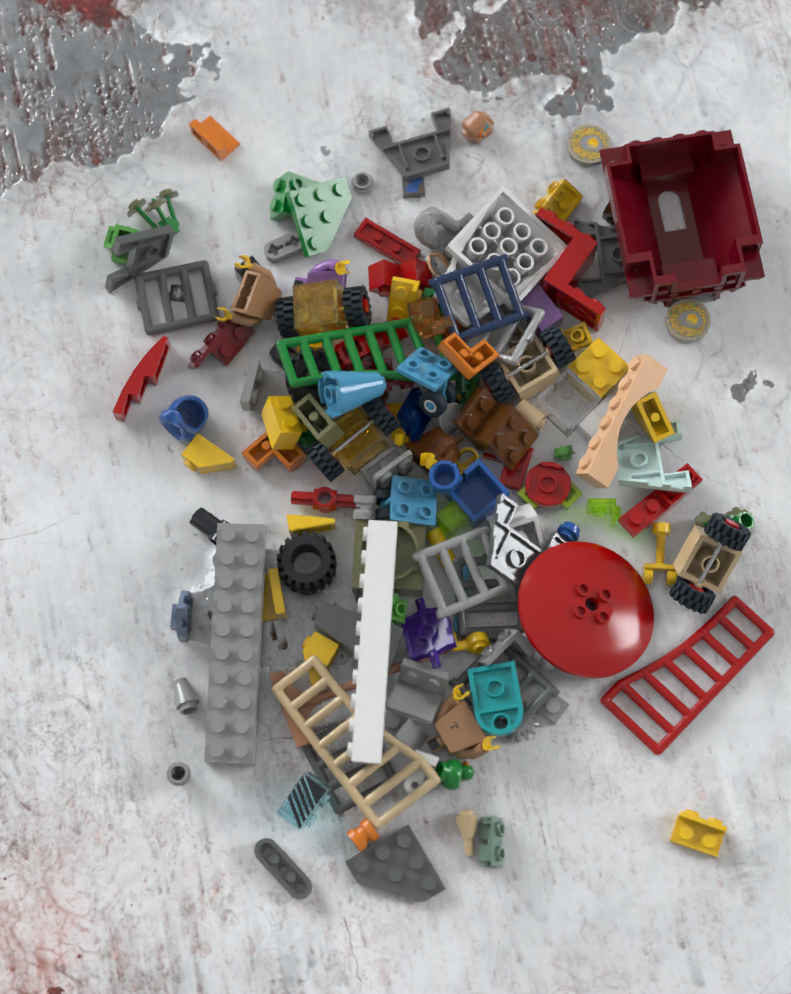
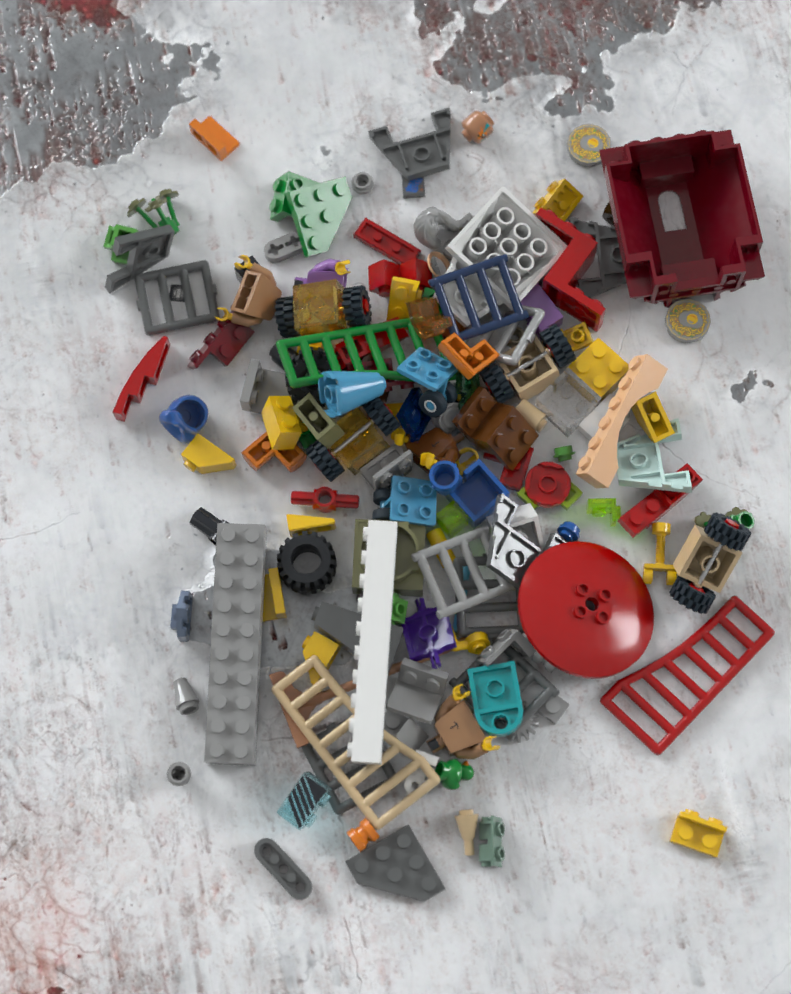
(364, 506): light grey wheel -> none

